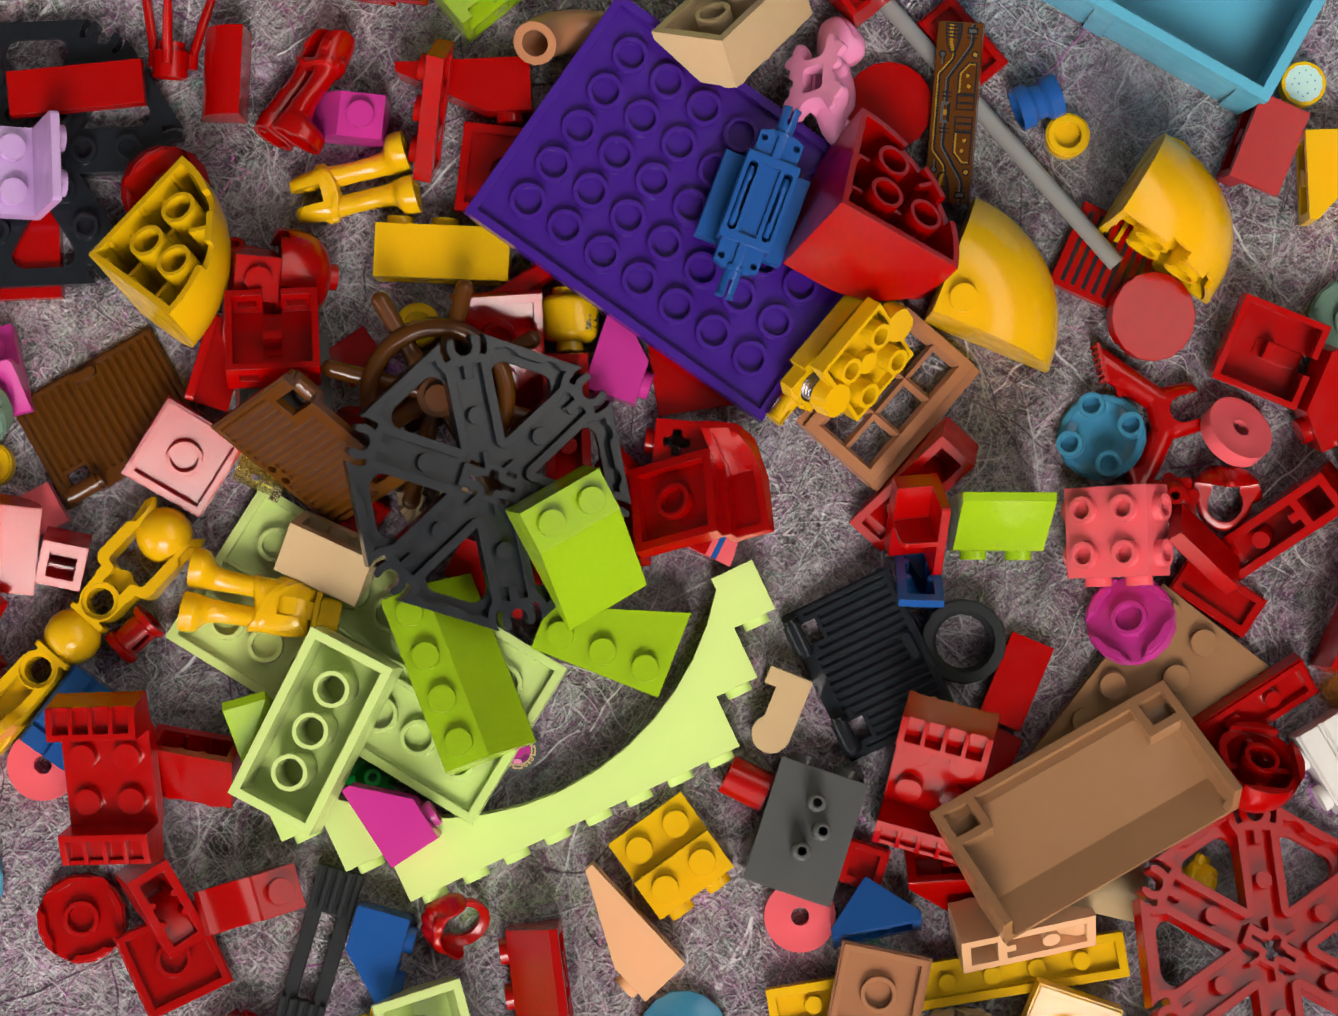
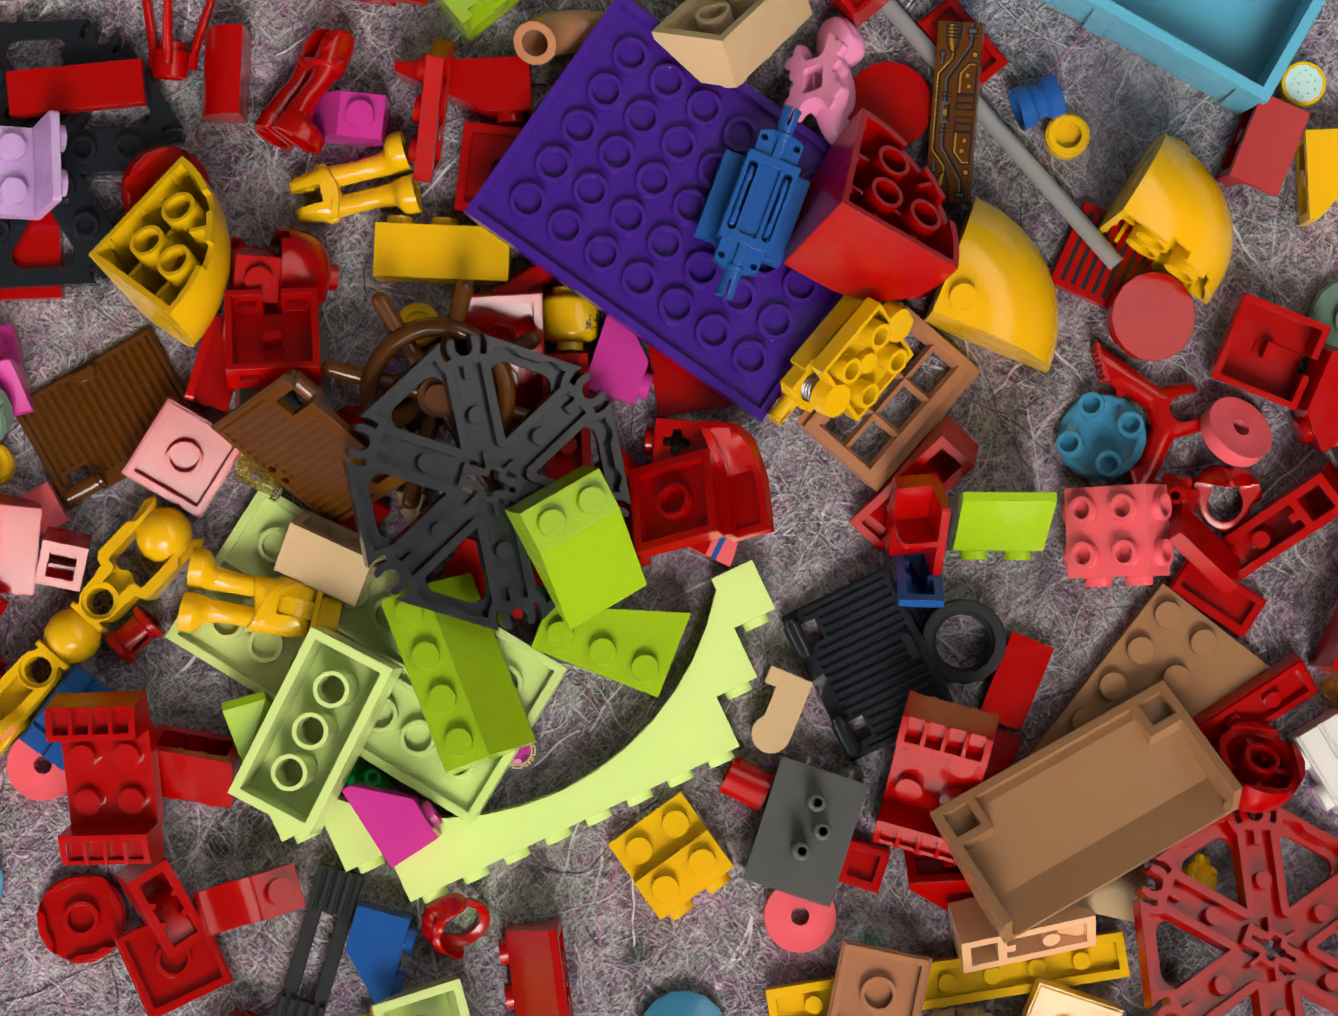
(354, 349): red tile -> none
(635, 944): light nougat slope -> none
(874, 915): blue slope -> none
(1131, 622): dark pink tile -> none

